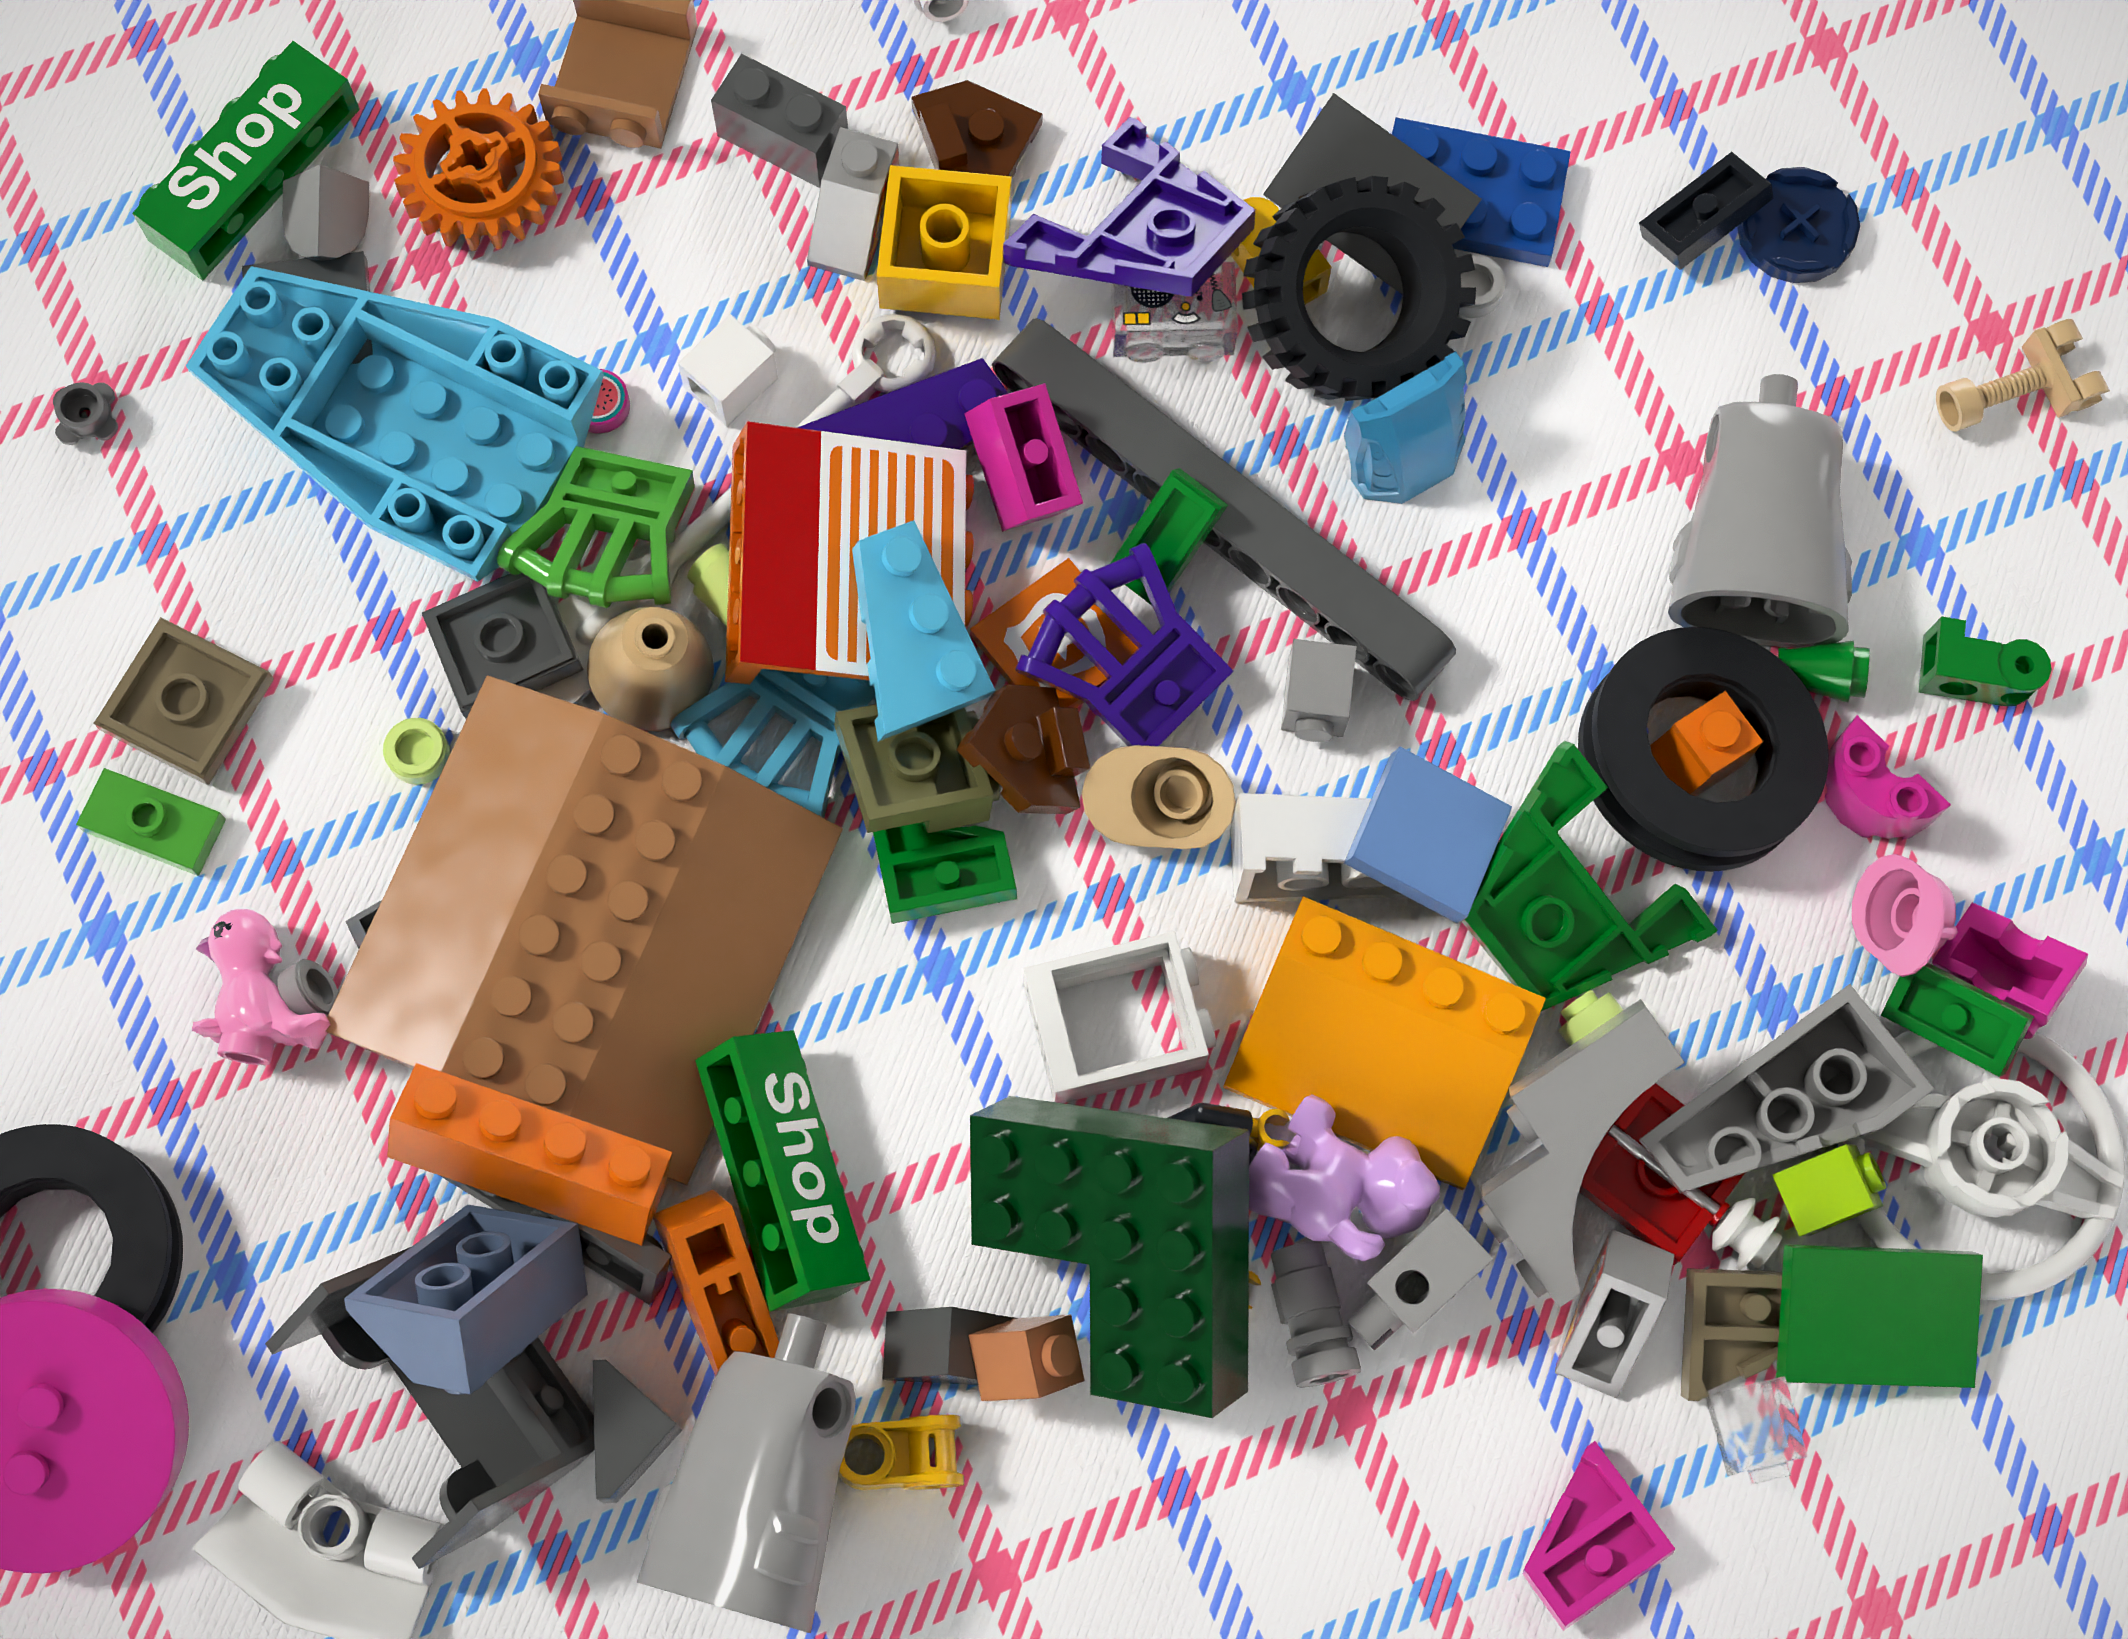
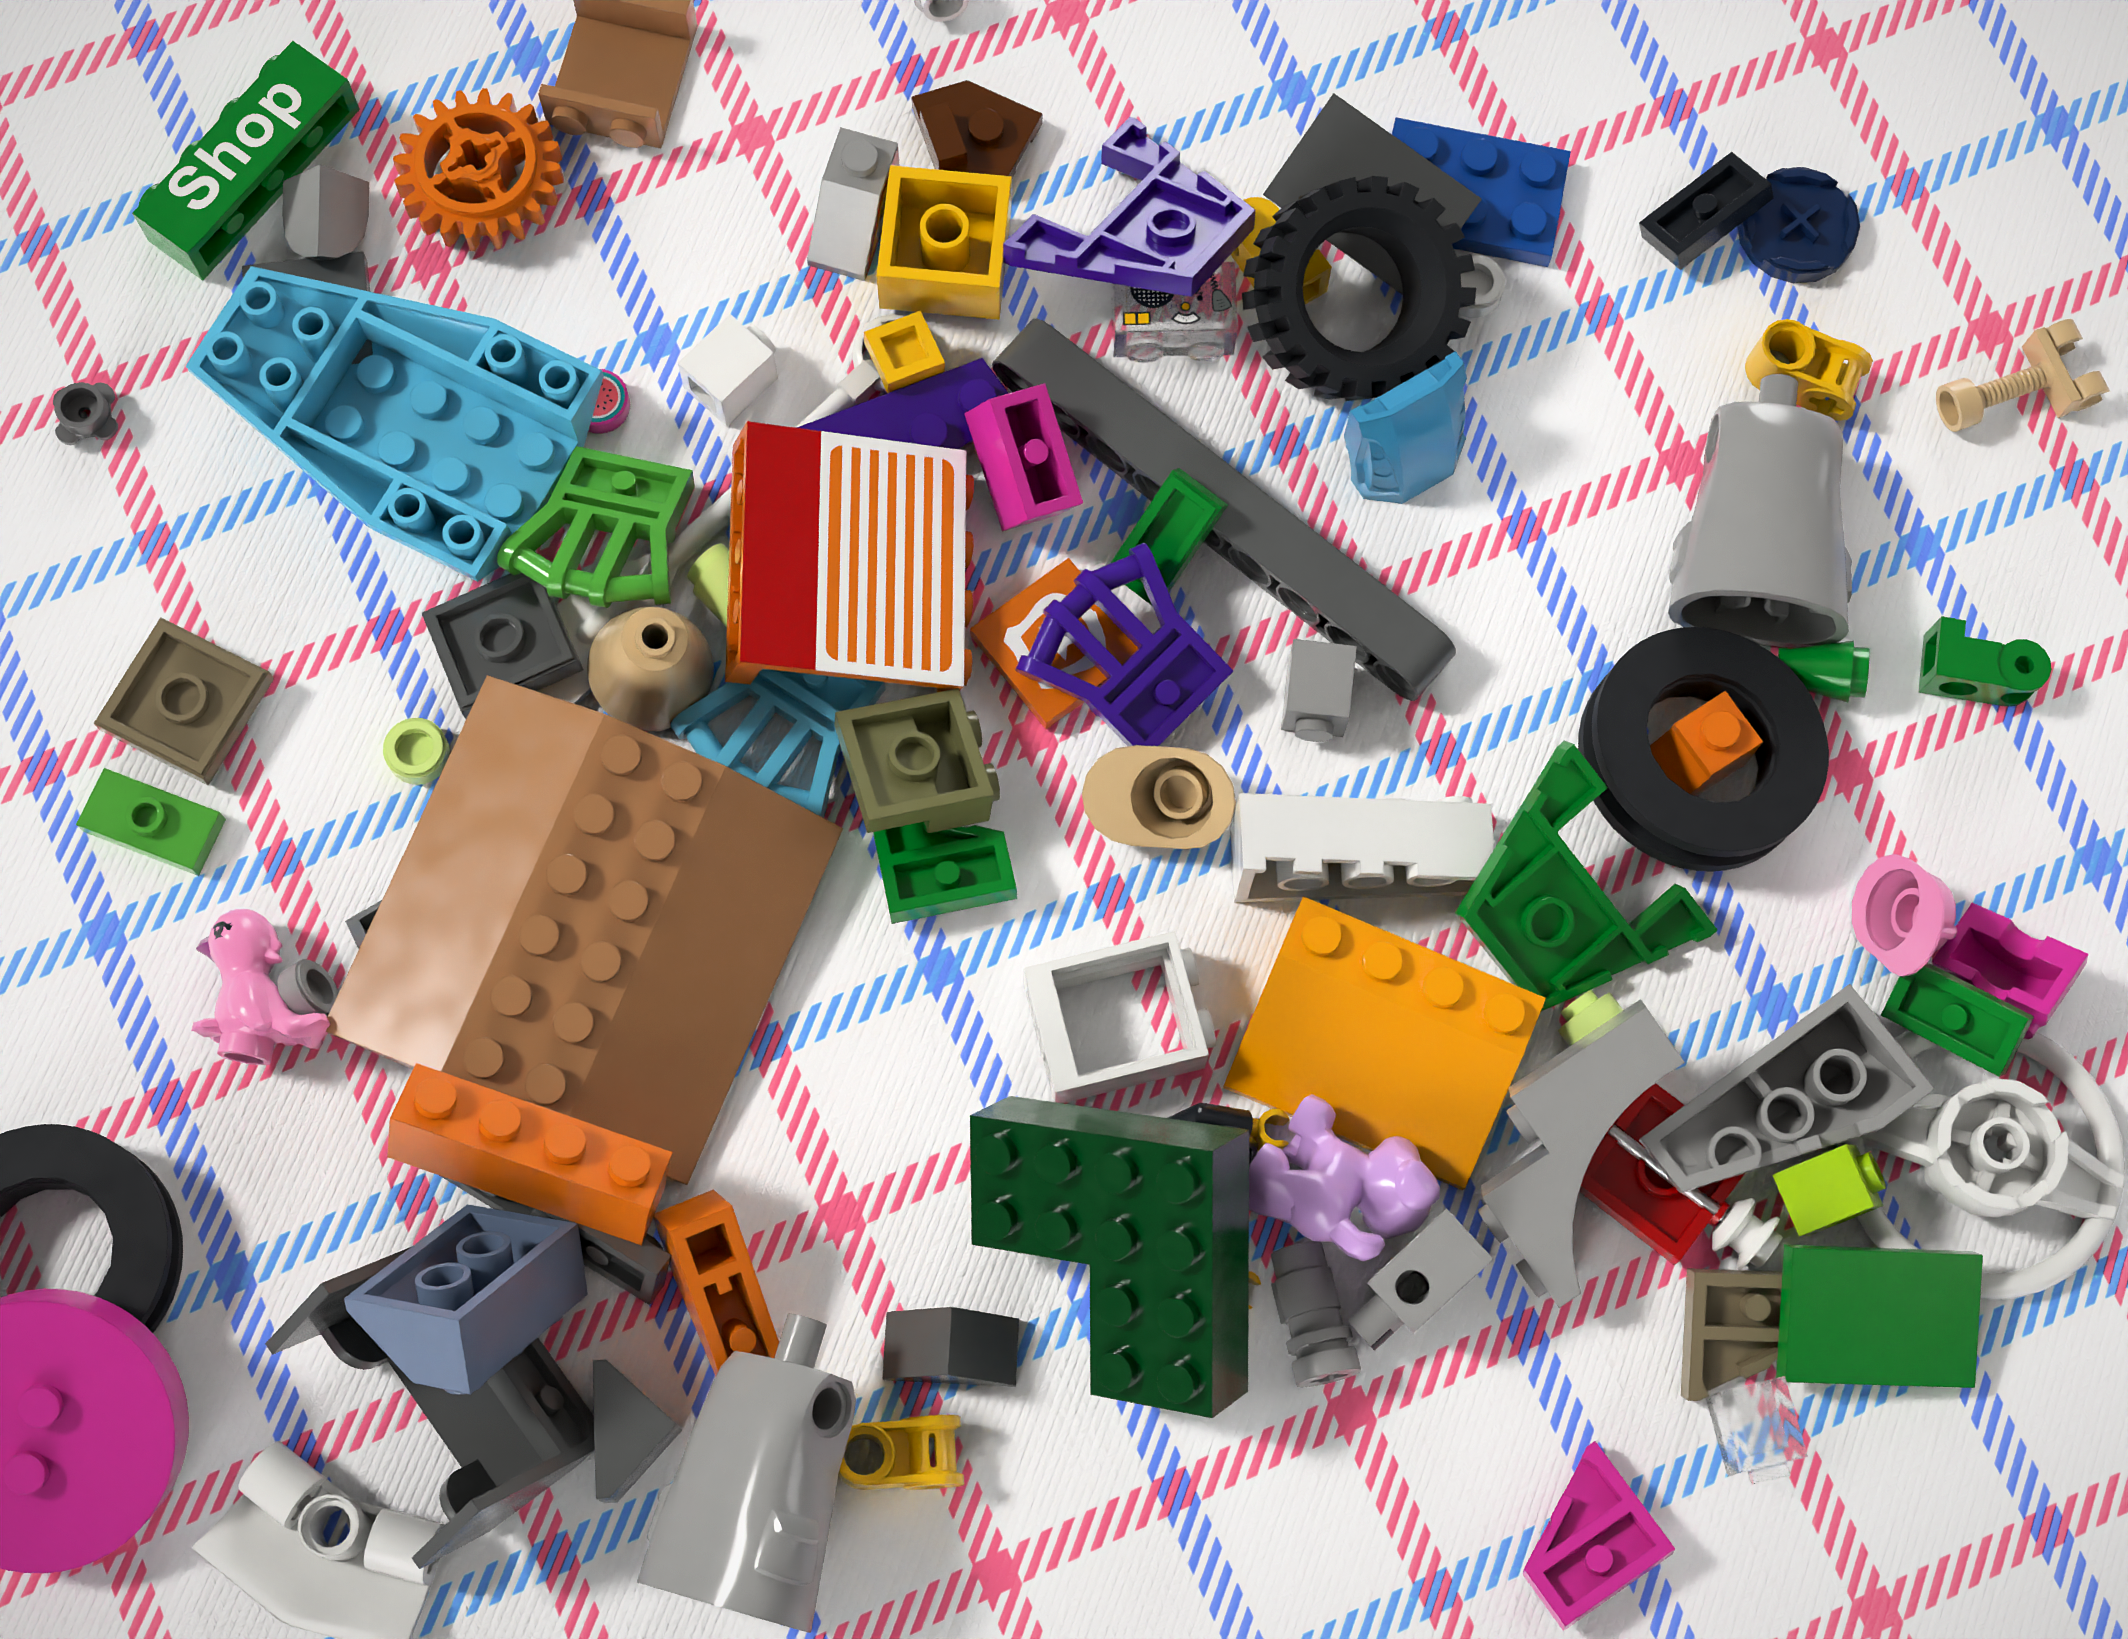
(777, 119): dark grey brick -> none
(782, 1170): green brick -> none
(904, 351): none -> yellow plate
(916, 638): medium azure wing -> none
(1026, 1358): nougat brick -> none
(1030, 749): reddish brown plate -> none
(1428, 835): medium blue tile -> none
(1615, 1313): light grey slope -> none
(1815, 363): none -> yellow piece
(1869, 795): dark pink cylinder -> none

